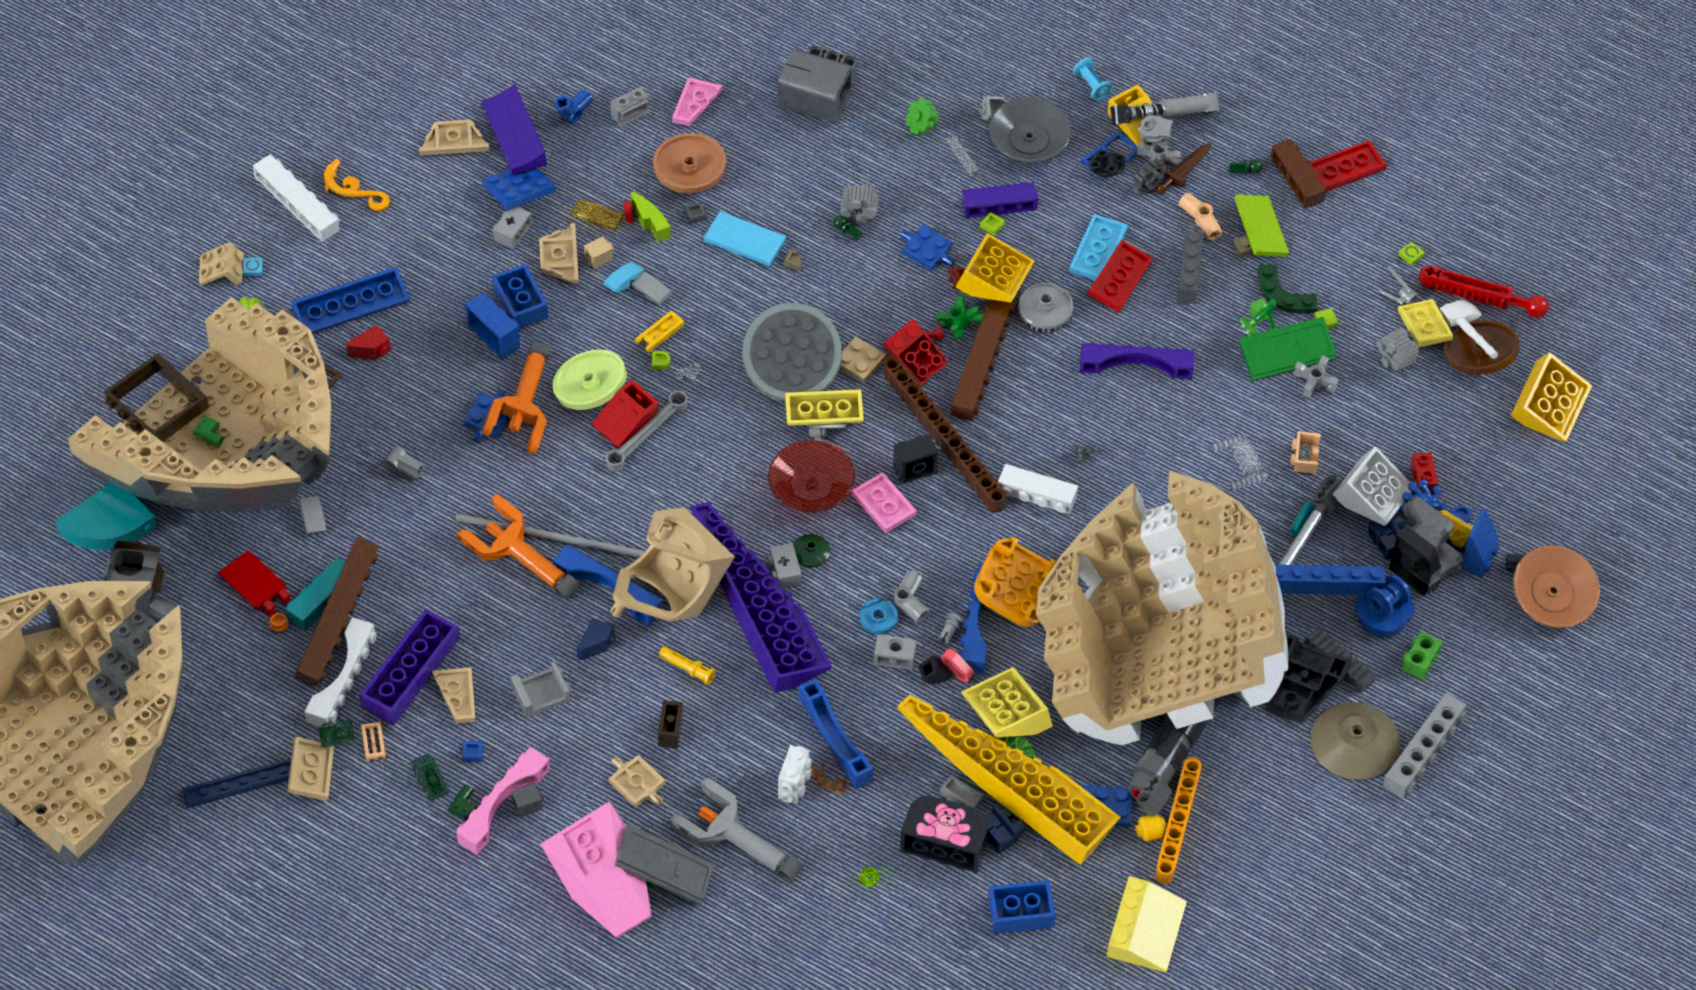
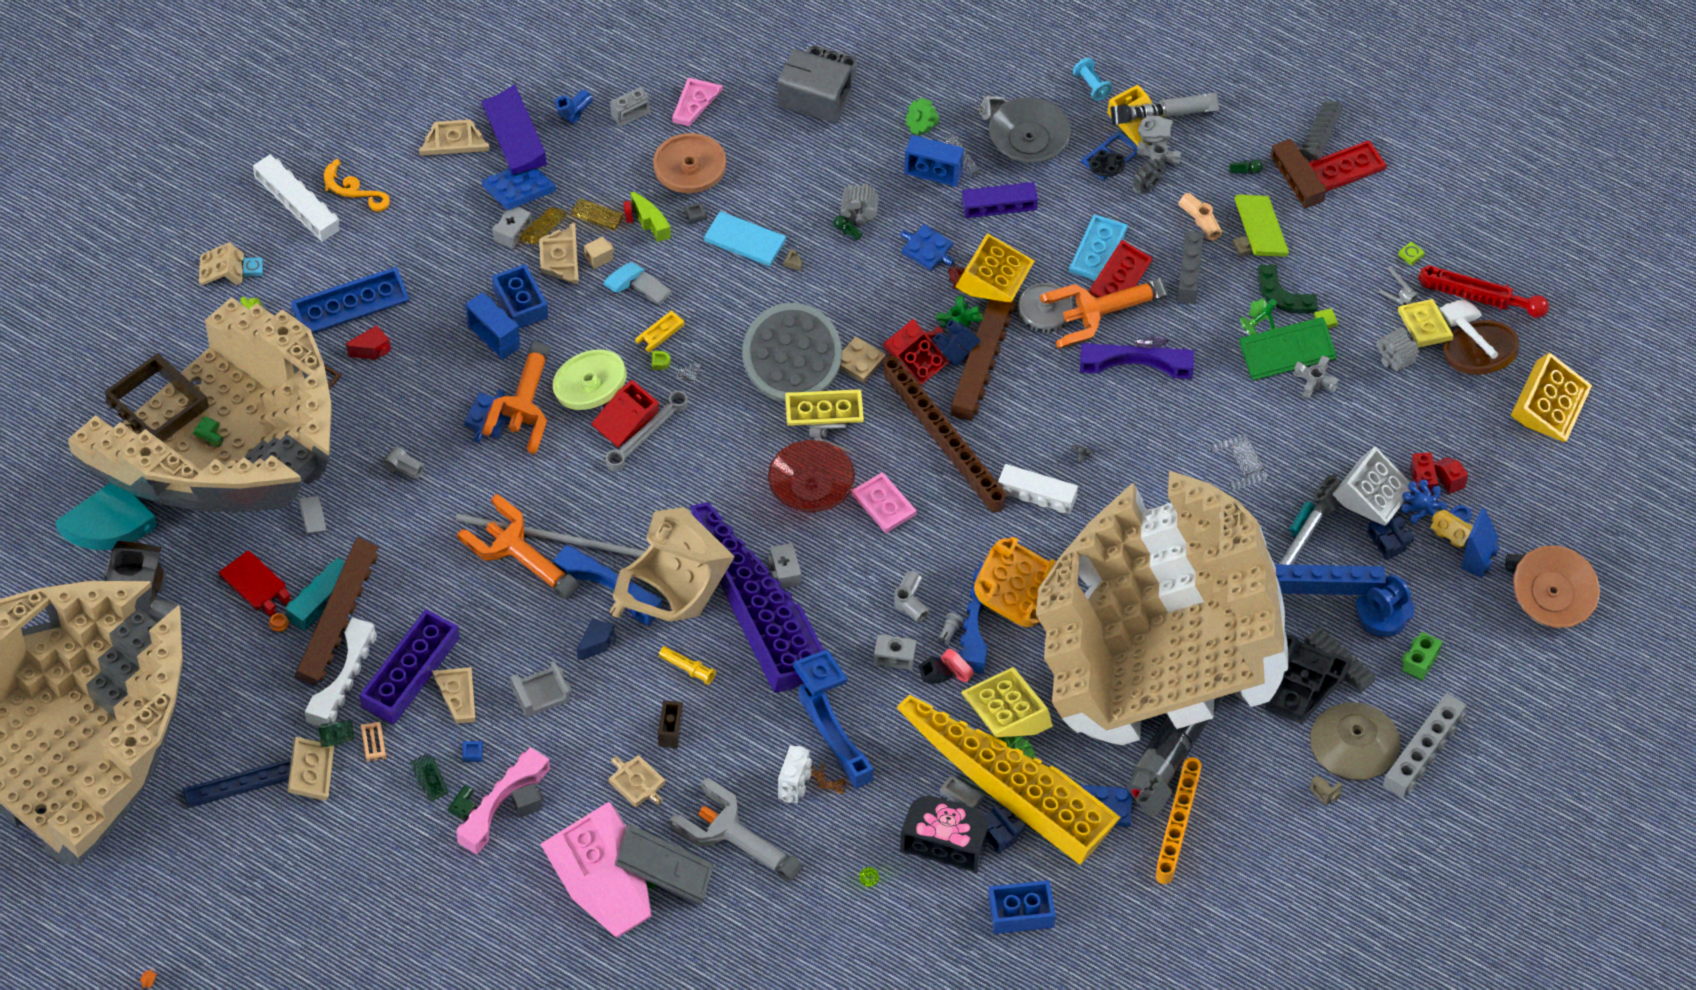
(148, 978): none -> orange plate
(542, 225): none -> clear yellow hinge
(811, 556): dark green dish -> none
(820, 672): none -> blue plate
(874, 625): dark azure tile -> none
(915, 459): black brick -> none
(934, 160): none -> blue brick
(957, 334): none -> dark blue hips
(992, 223): lime tile -> none
(1092, 309): none -> orange piece
(1146, 925): light yellow slope -> none
(1150, 827): yellow head -> none
(1151, 342): none -> clear purple tile
(1177, 174): reddish brown sword -> none
(1306, 452): light nougat window -> none
(1321, 130): none -> dark grey gear
(1323, 791): none -> dark tan bracket
(1421, 552): flat silver piece -> none
(1451, 474): none -> red slope

